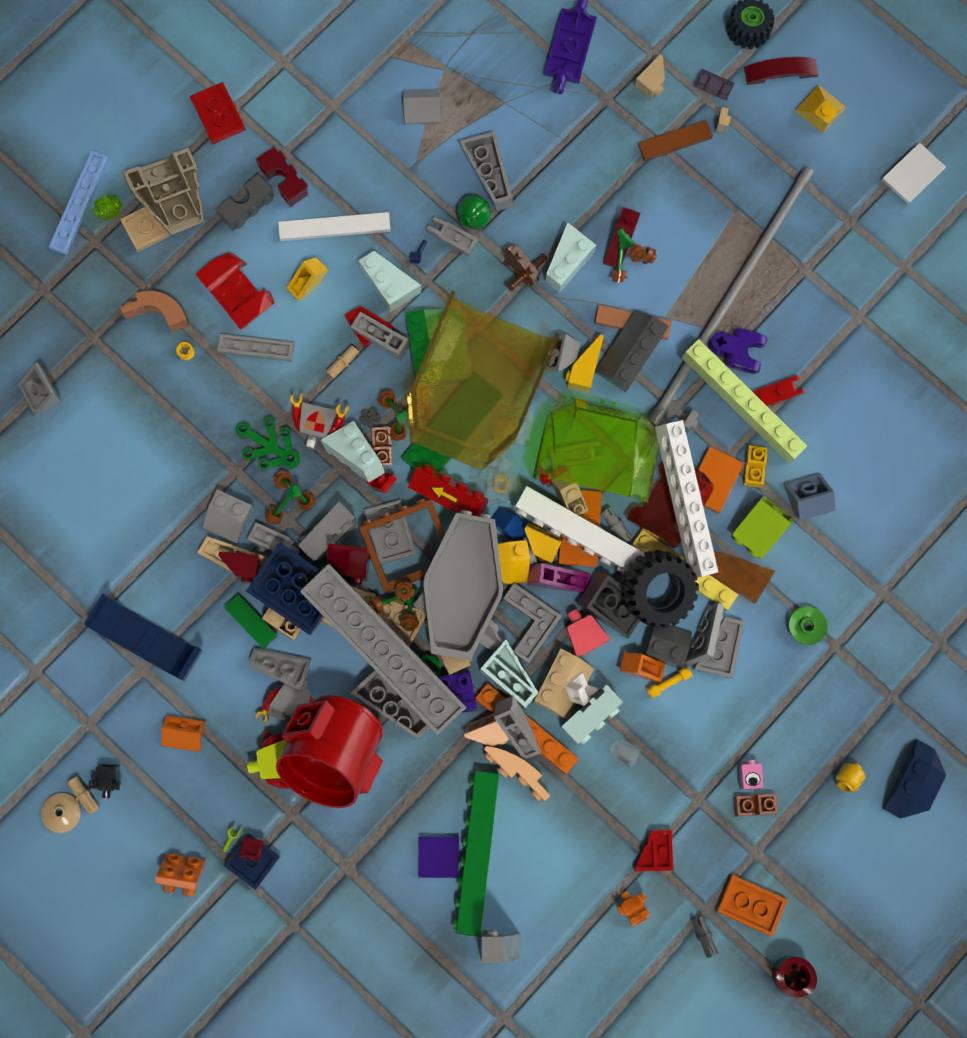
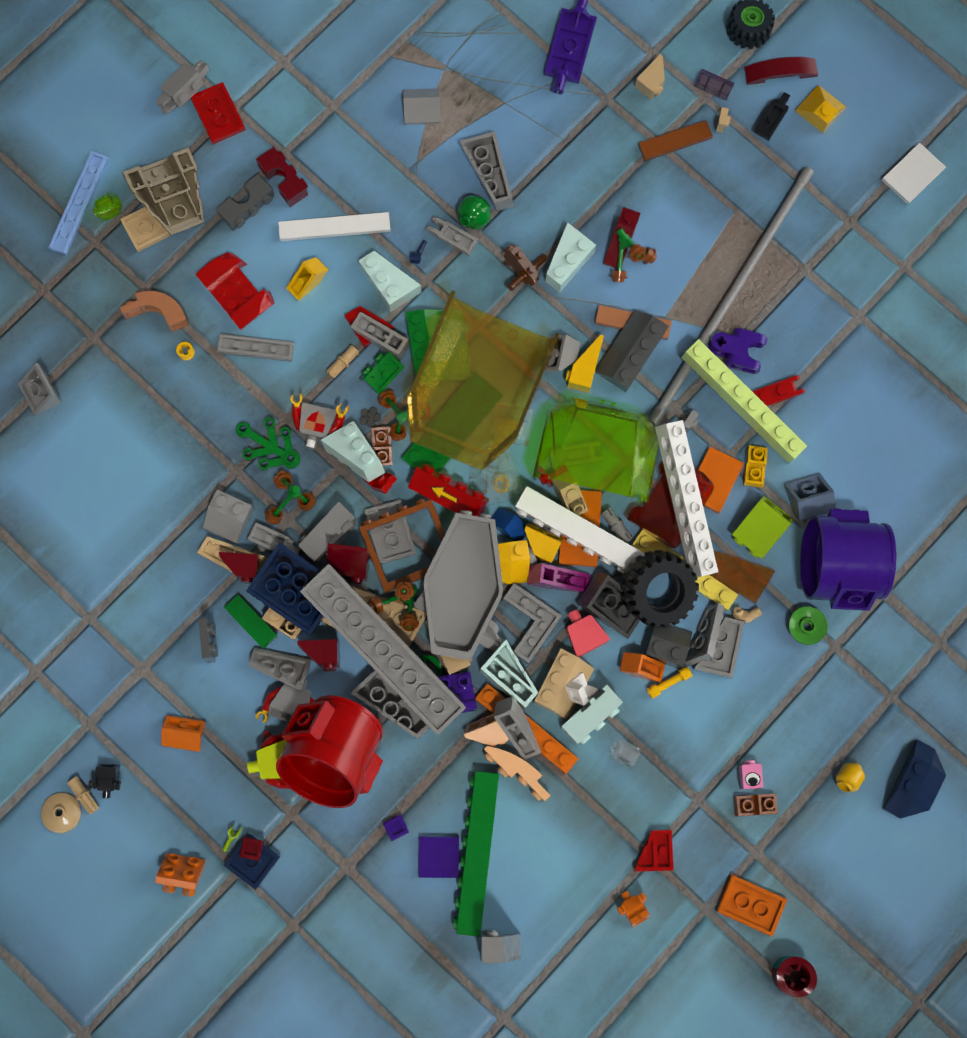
(143, 638): dark blue windscreen -> none
(181, 86): none -> light grey hinge
(207, 633): none -> dark grey plate
(322, 652): none -> dark red slope
(381, 371): none -> green bracket
(396, 827): none -> dark purple tile
(704, 936): dark grey pin -> none
(740, 614): none -> tan arm
(772, 117): none -> black hinge
(847, 559): none -> dark purple cylinder

